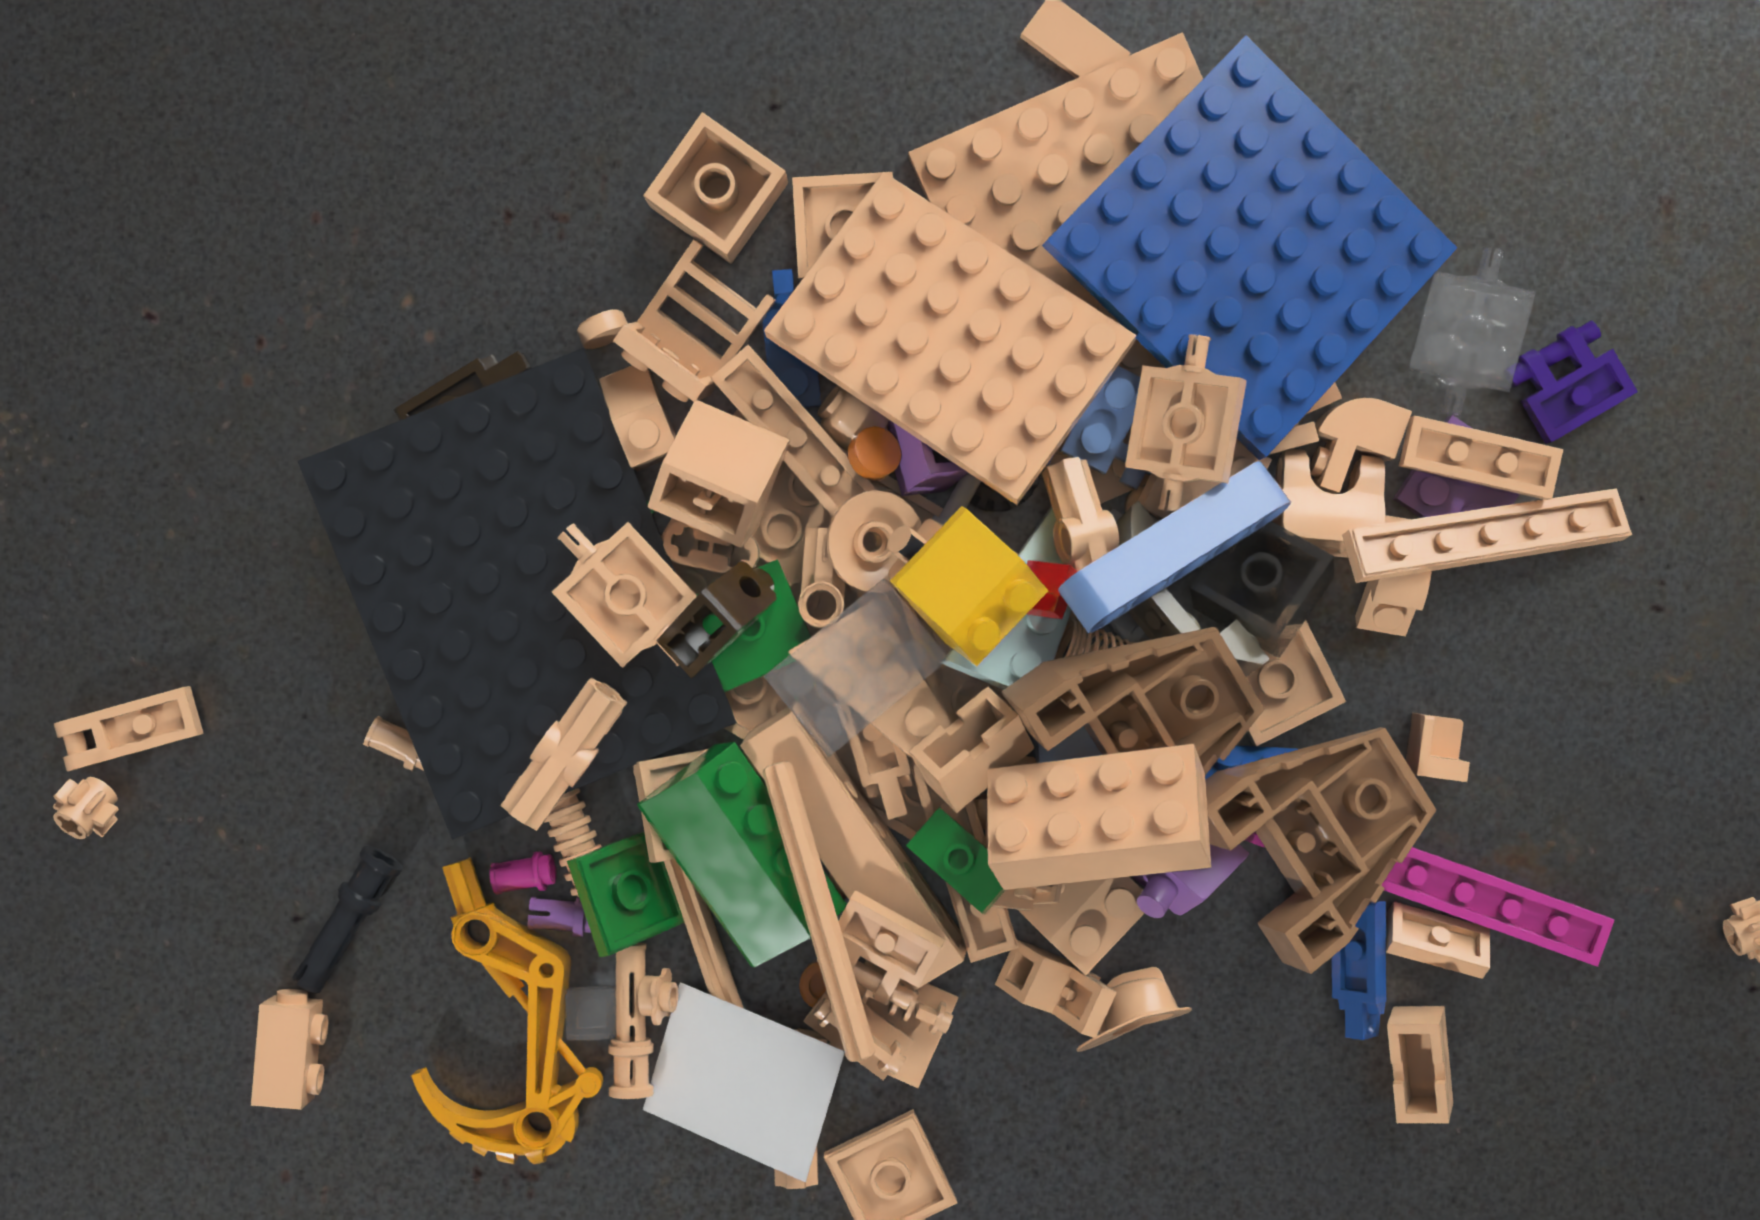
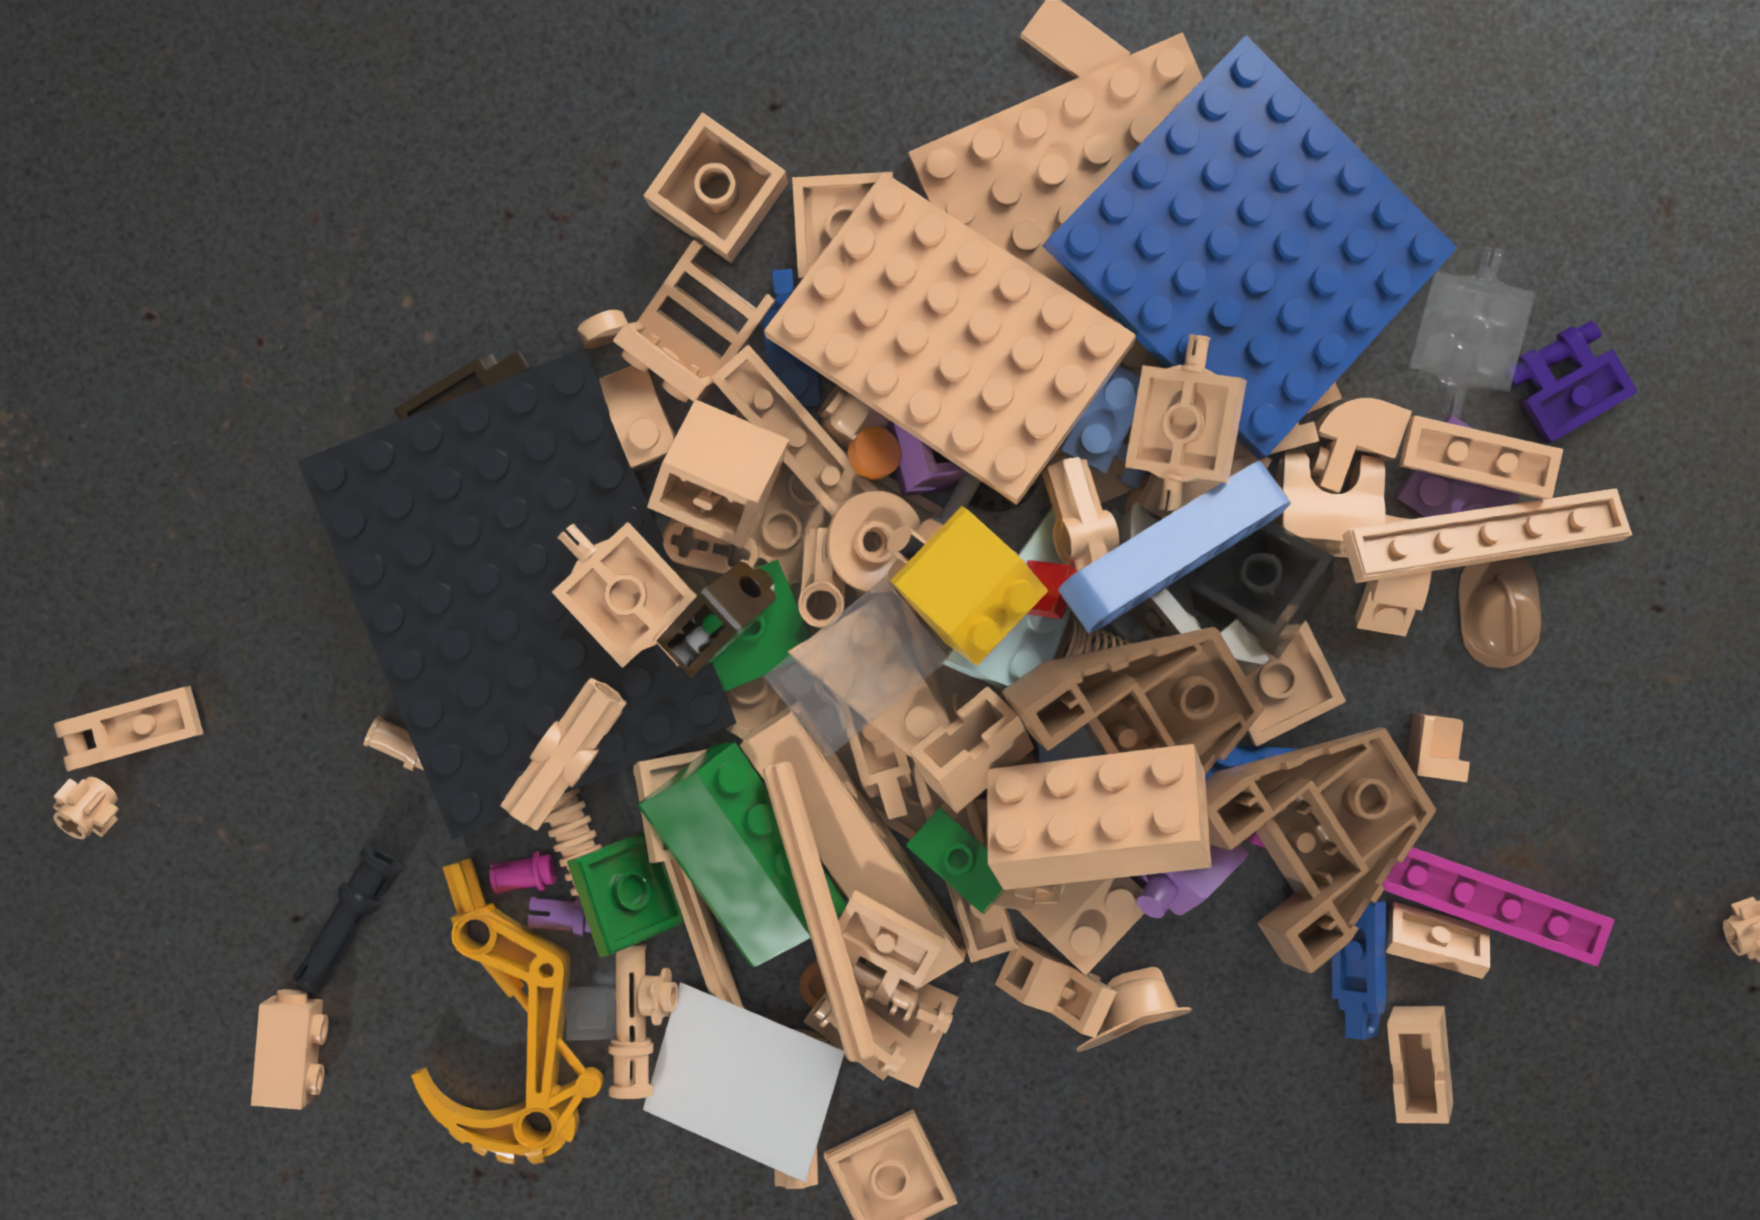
(1500, 611): none -> medium nougat piece

